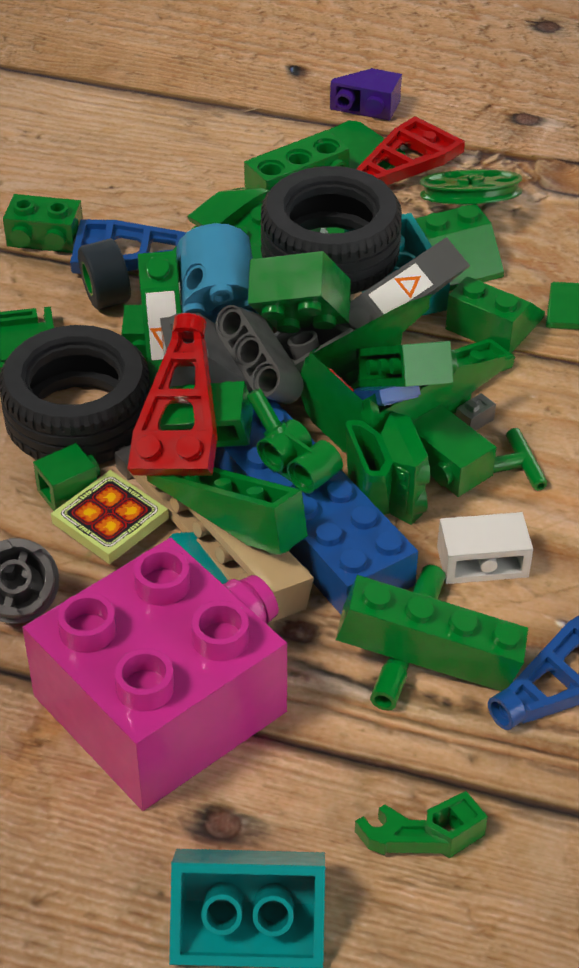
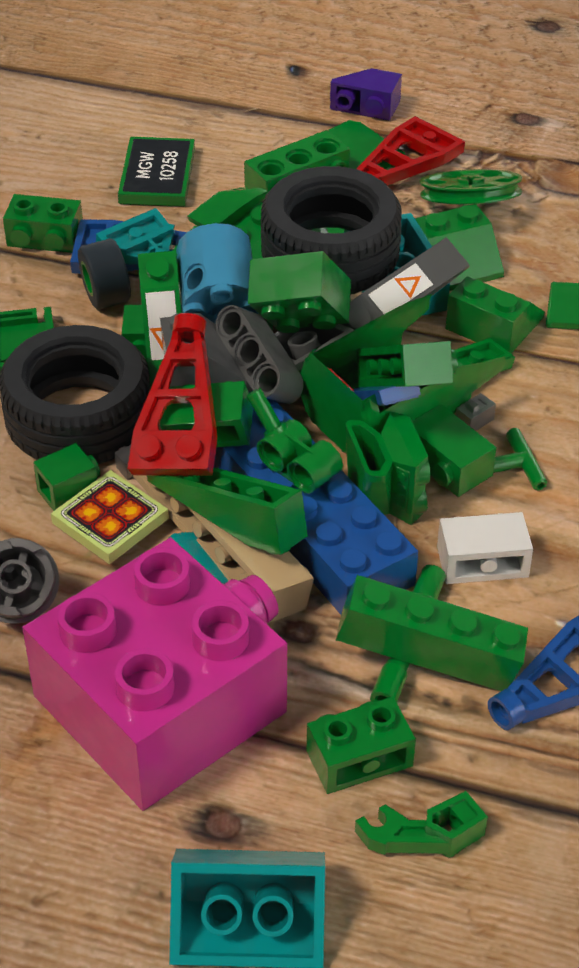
(140, 234): none -> teal slope
(156, 171): none -> tile
(360, 744): none -> green brick

